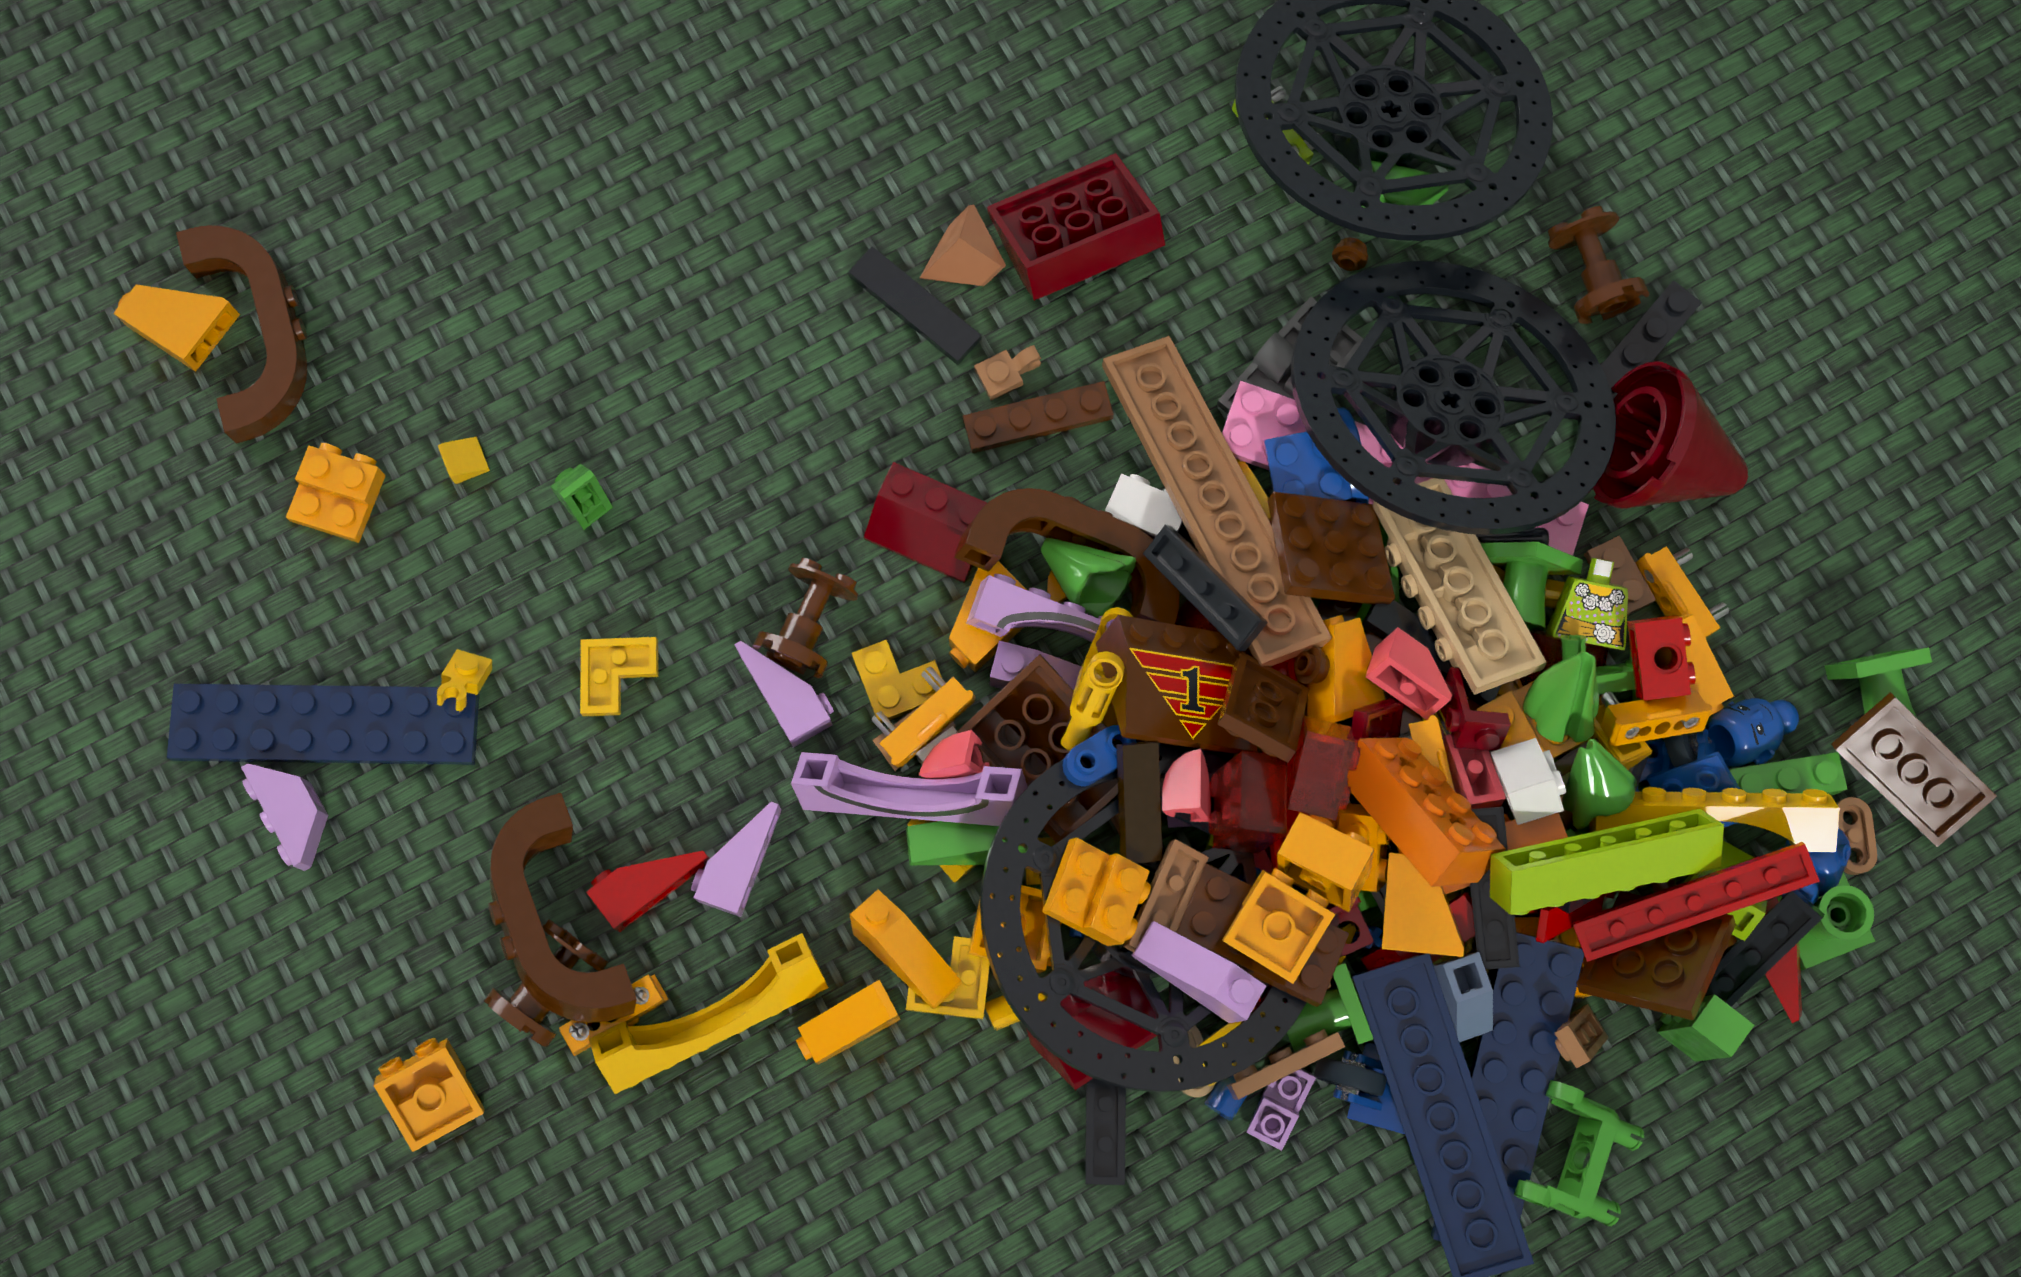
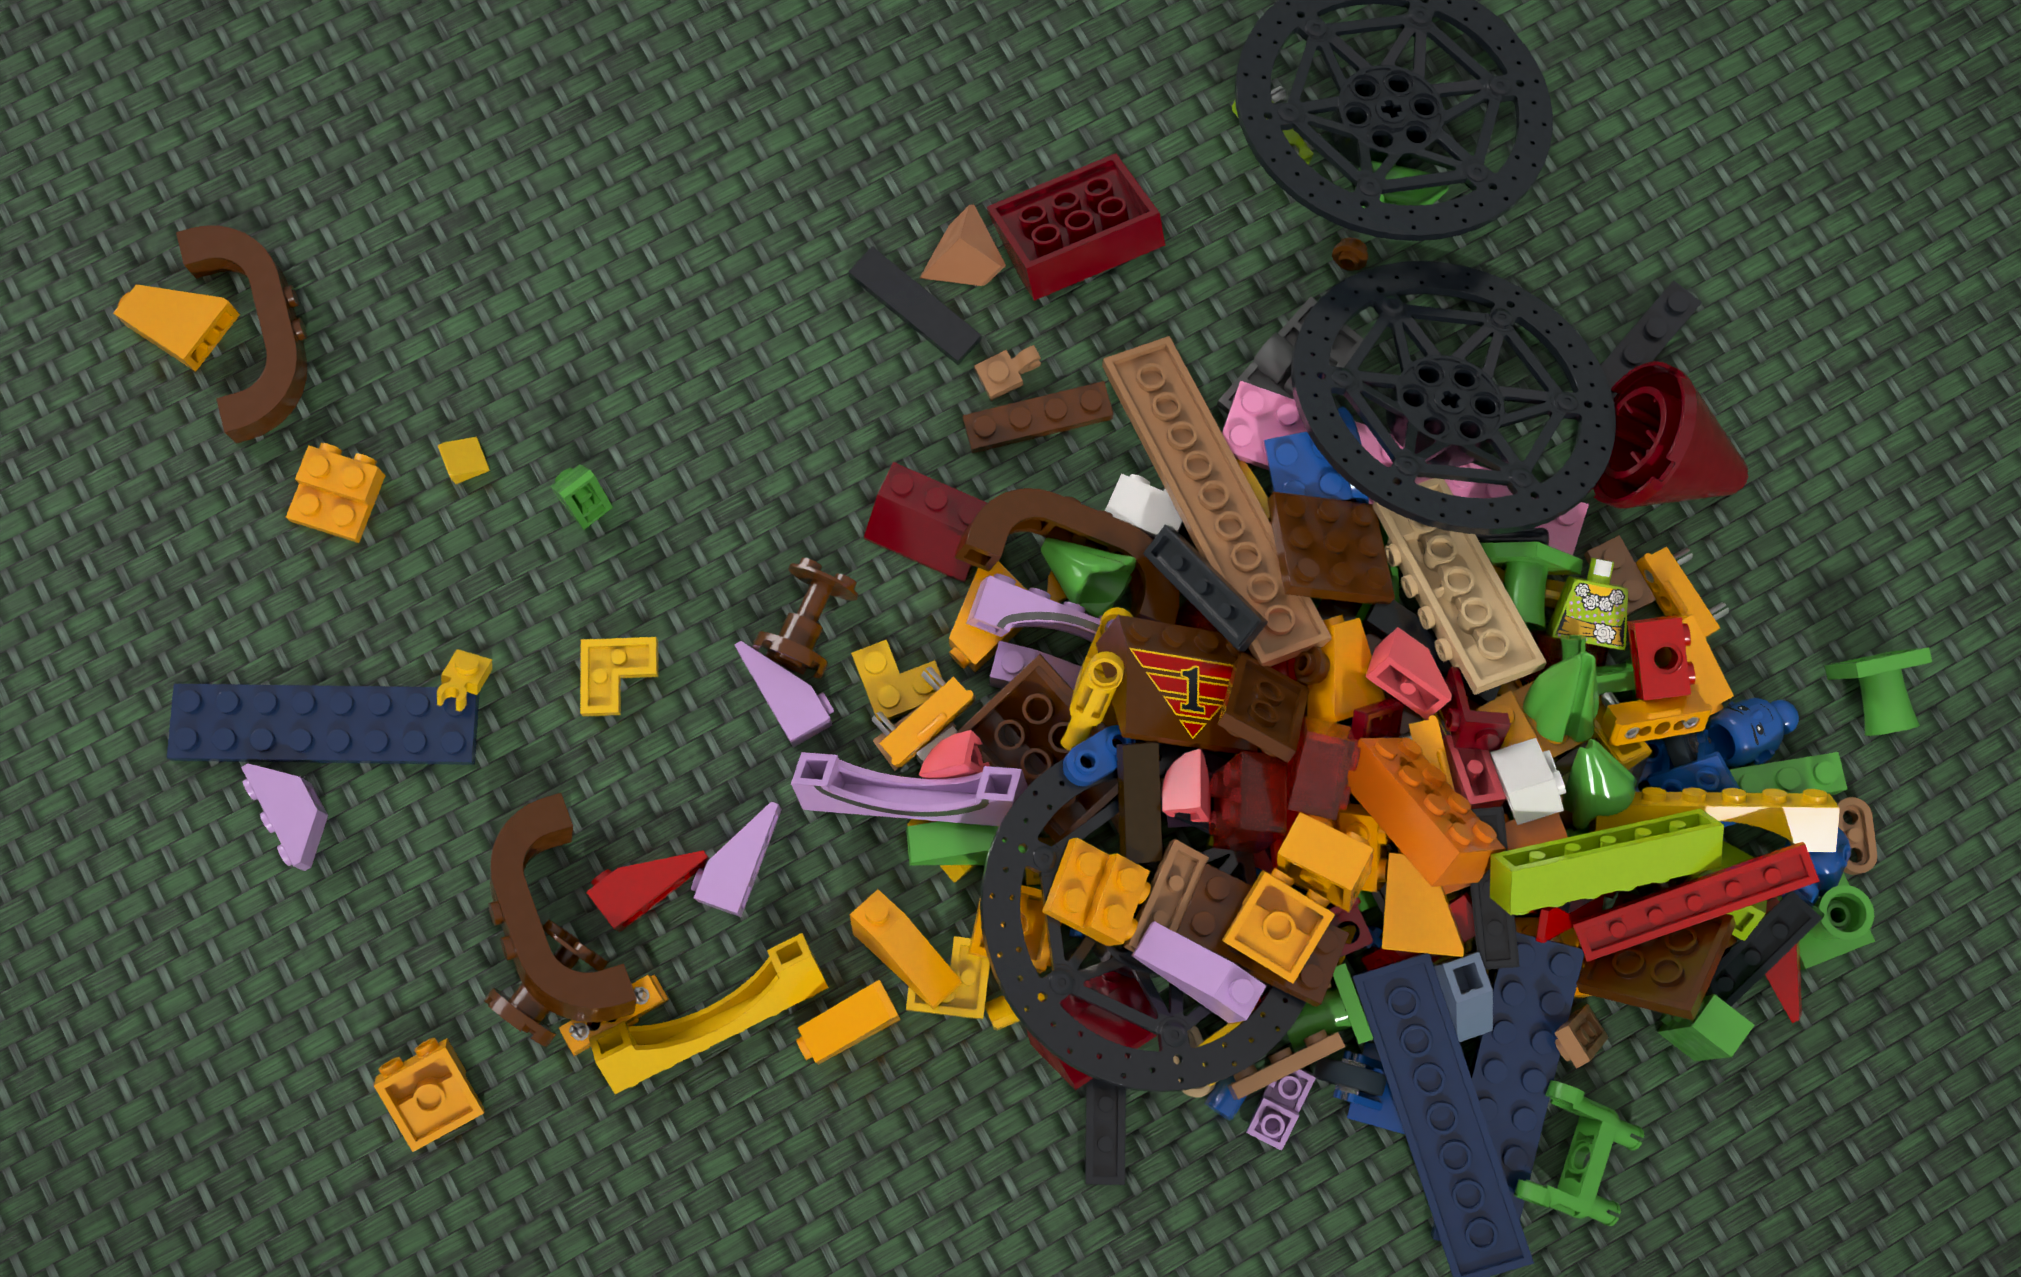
(1606, 288): reddish brown piece -> none
(1913, 769): plate -> none

